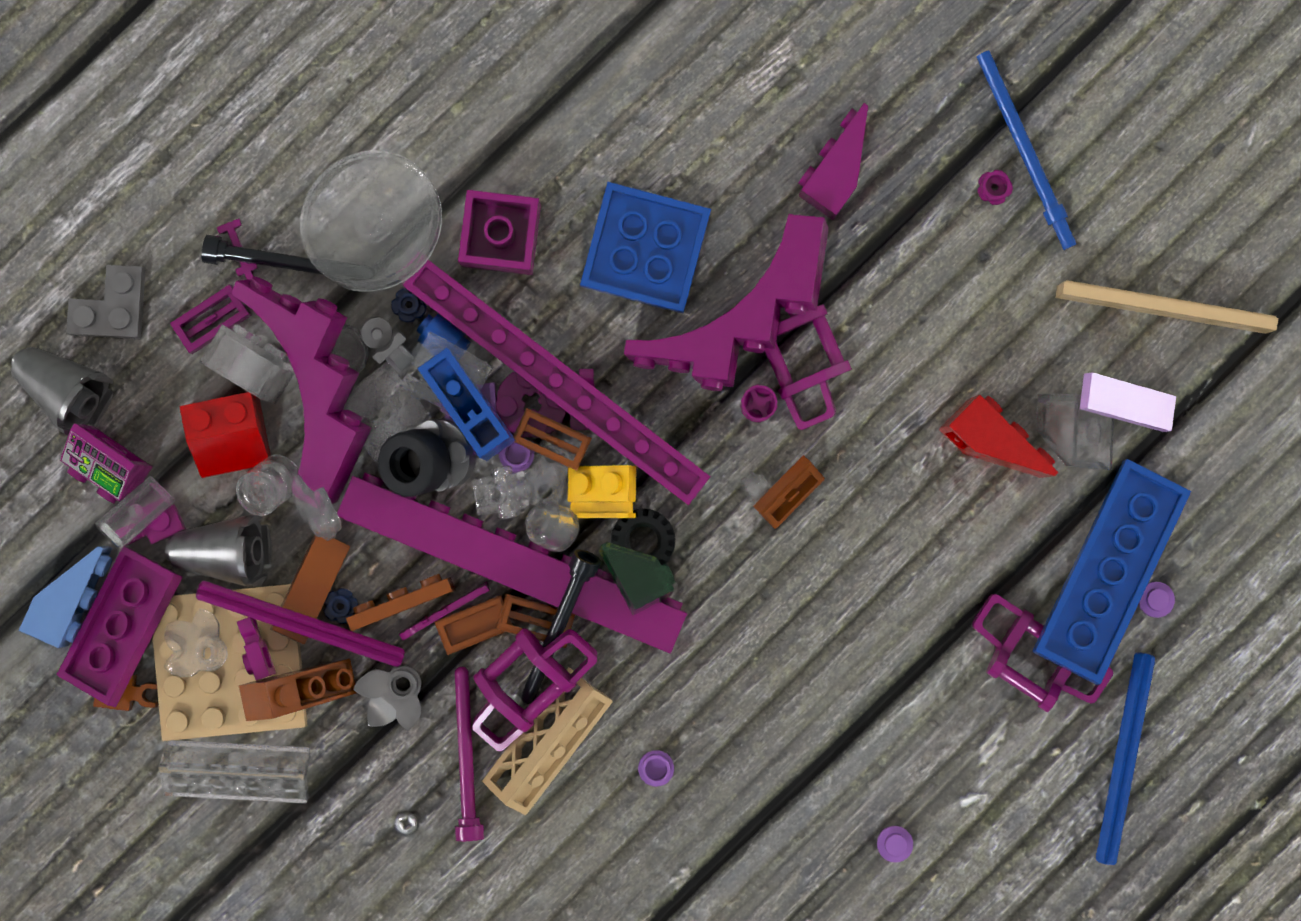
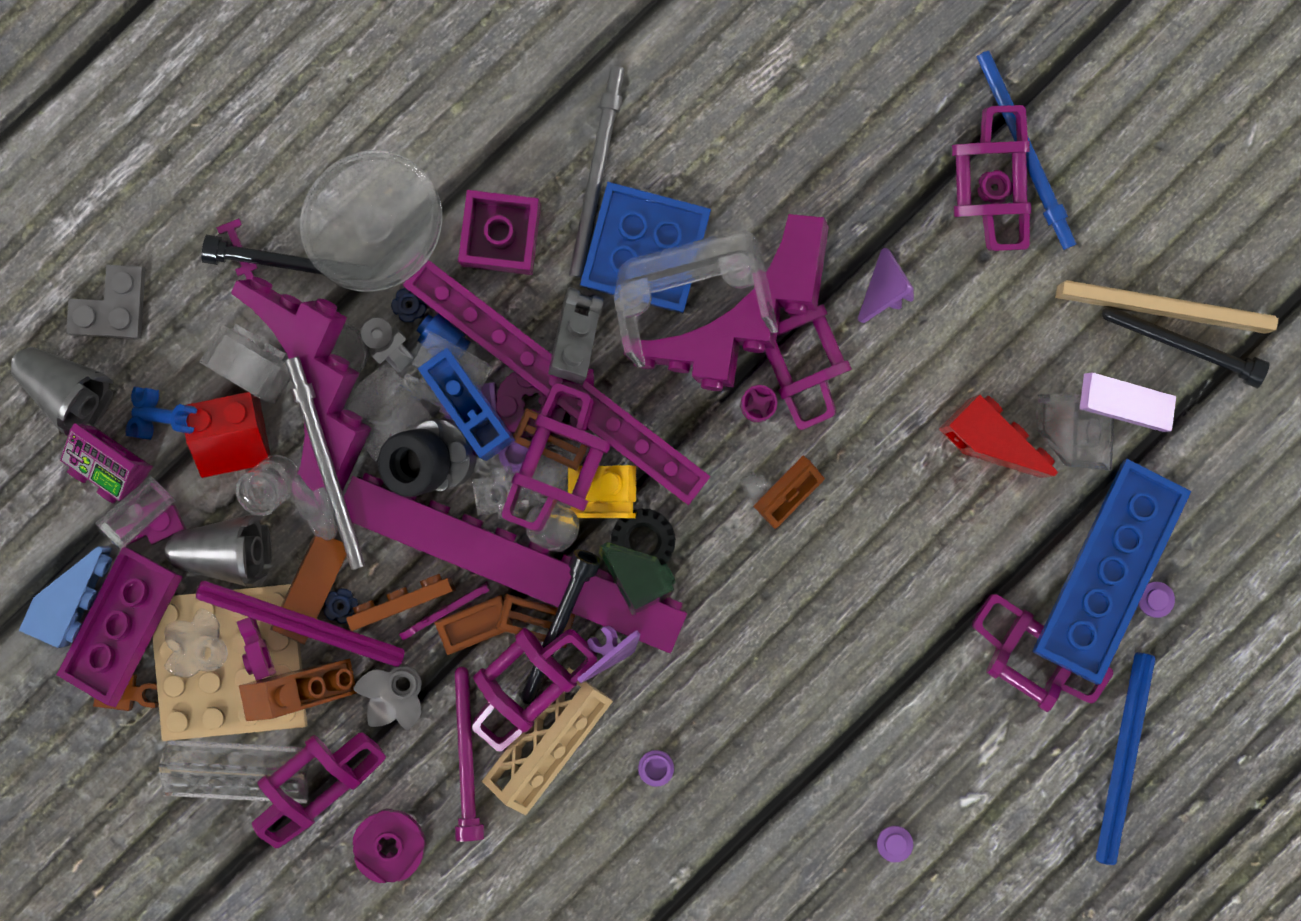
(144, 414): none -> blue bar
(192, 314): magenta tile -> none
(303, 394): none -> flat silver bar
(335, 764): none -> magenta bar
(368, 848): none -> magenta plate
(545, 426): none -> magenta bar
(575, 336): none -> flat silver plate
(610, 104): none -> flat silver bar
(611, 651): none -> medium lavender piece
(730, 254): none -> clear windscreen
(838, 173): magenta slope -> none
(886, 287): none -> medium lavender piece
(1019, 178): none -> magenta bar
(1250, 370): none -> black piece

